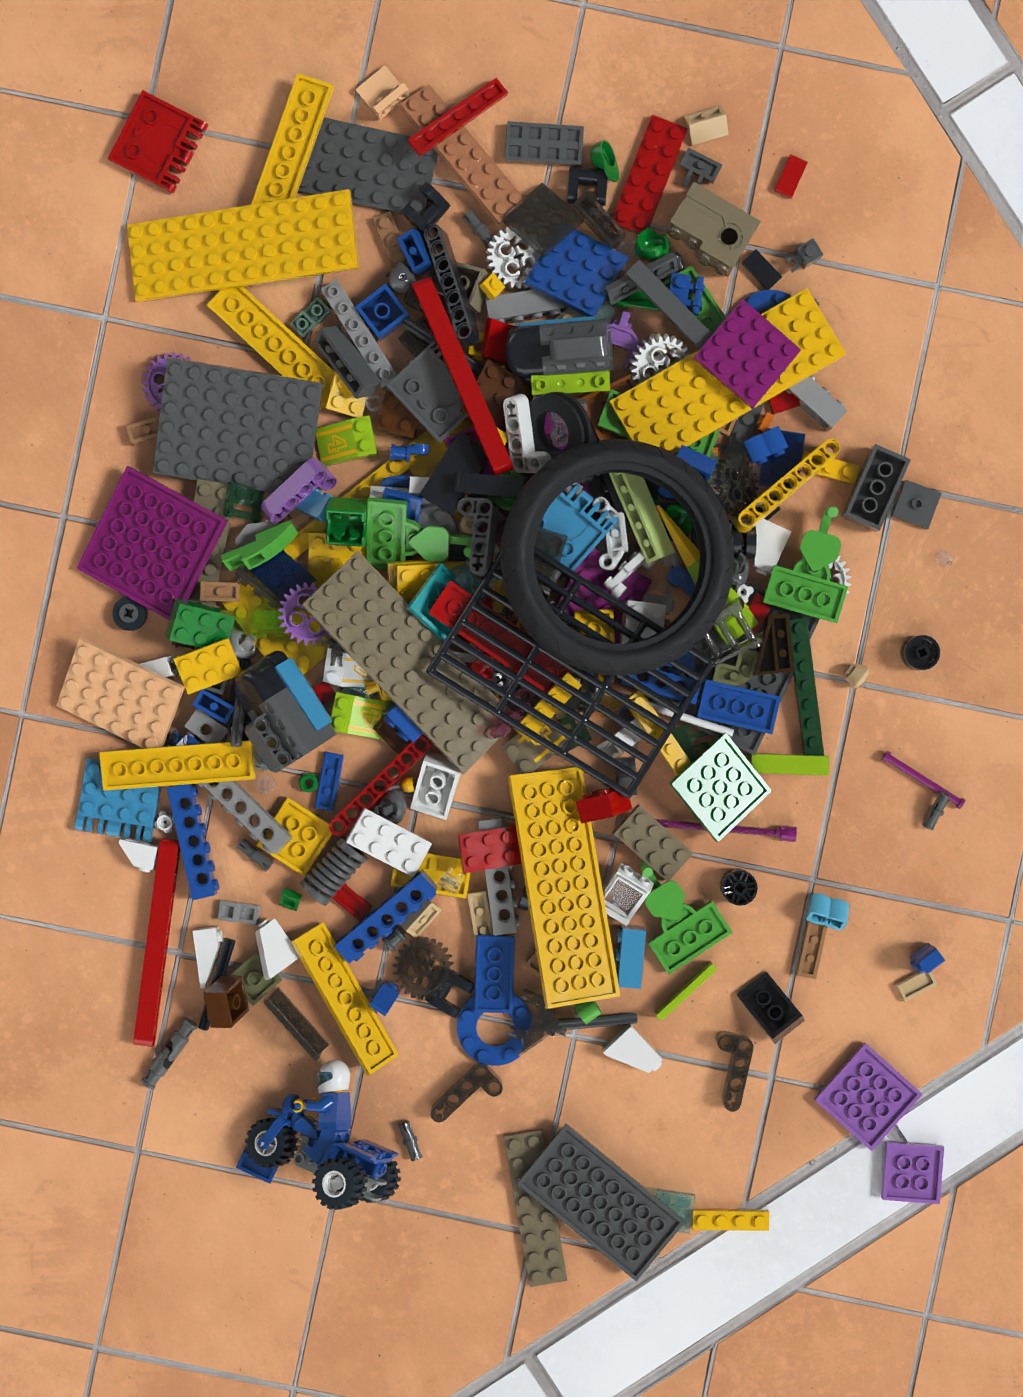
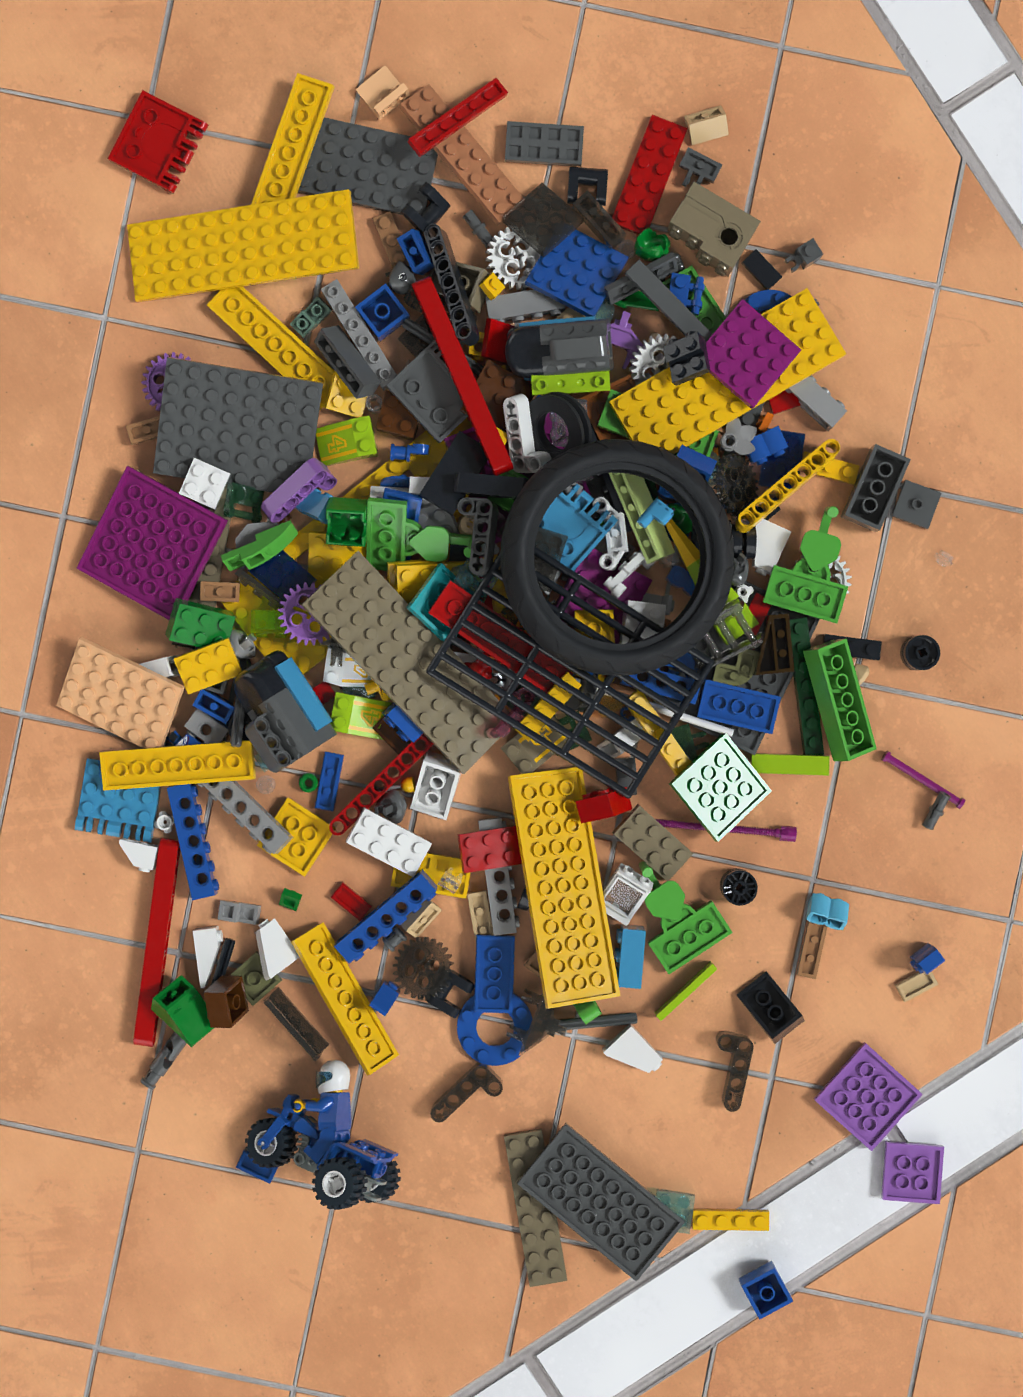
(135, 616): black wheel -> none
(183, 1010): none -> green slope
(204, 483): none -> white plate
(255, 854): dark grey pin -> none
(341, 875): dark grey piece -> none
(410, 1140): dark grey pin -> none
(604, 158): green cap -> none
(657, 511): none -> dark azure piece
(687, 357): none -> black plate
(741, 435): none -> light grey plate
(765, 1290): none -> blue brick
(790, 176): red tile -> none
(839, 700): none -> bright green brick
(859, 647): none -> black plate

